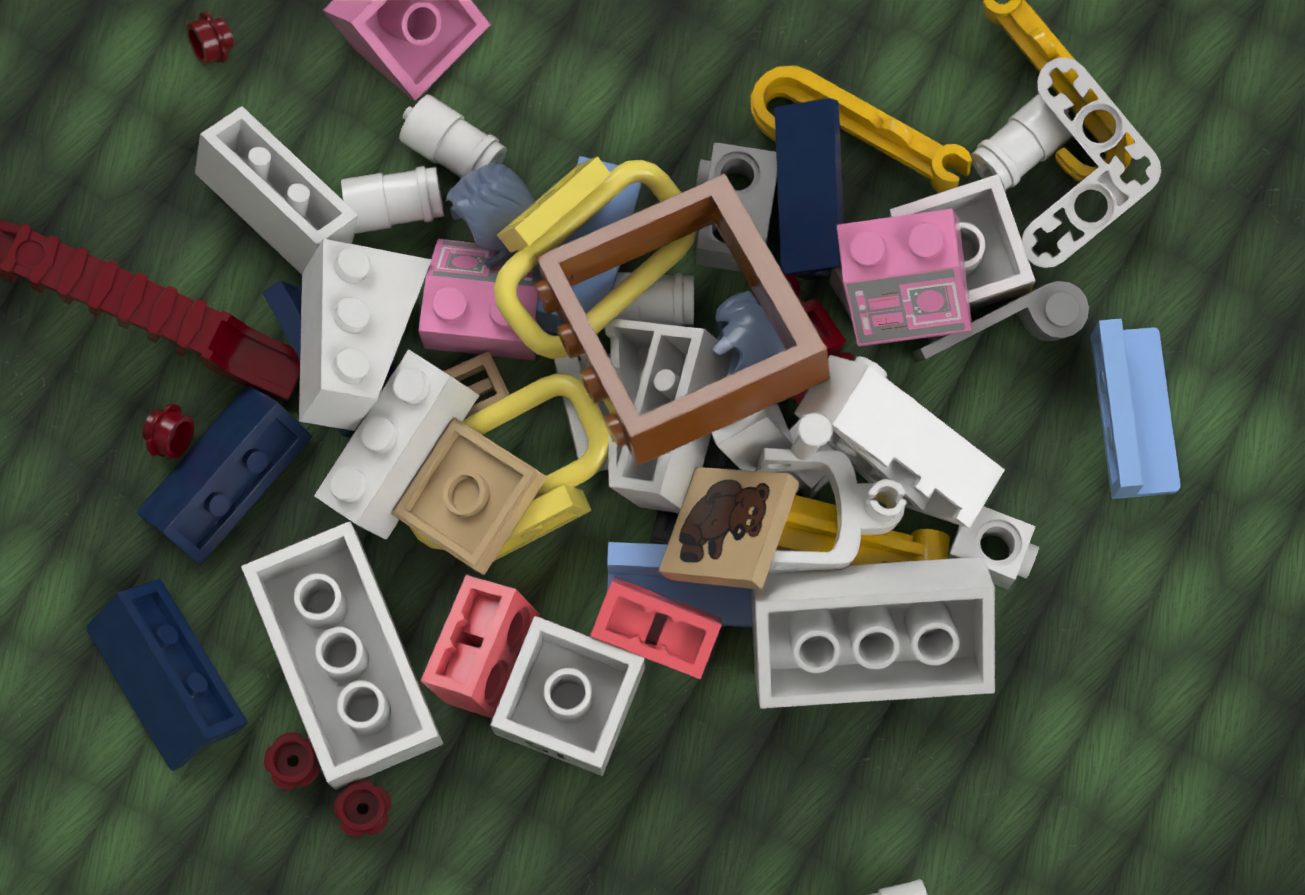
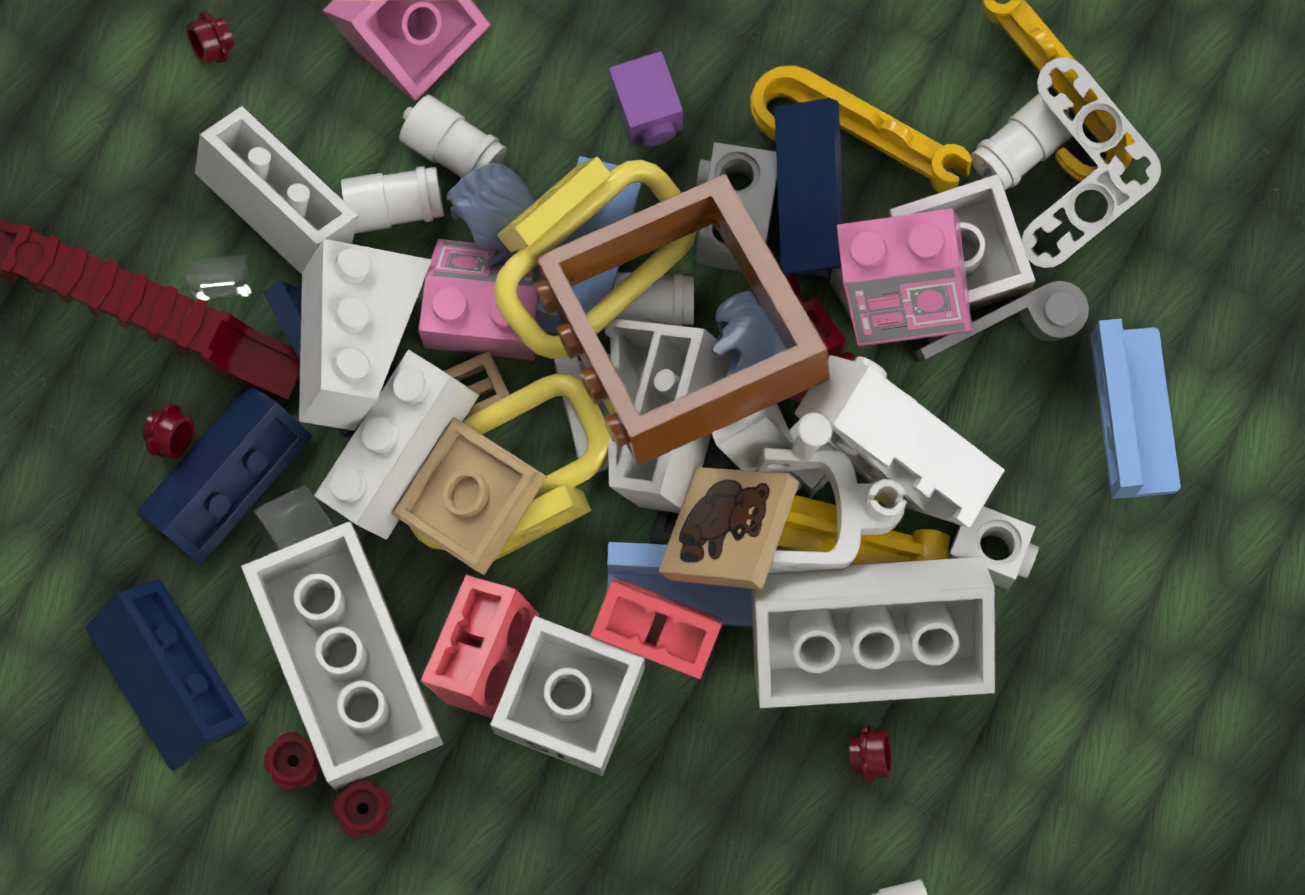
(220, 277): none -> clear slope
(293, 517): none -> clear slope
(646, 100): none -> medium lavender brick
(871, 754): none -> dark red plate

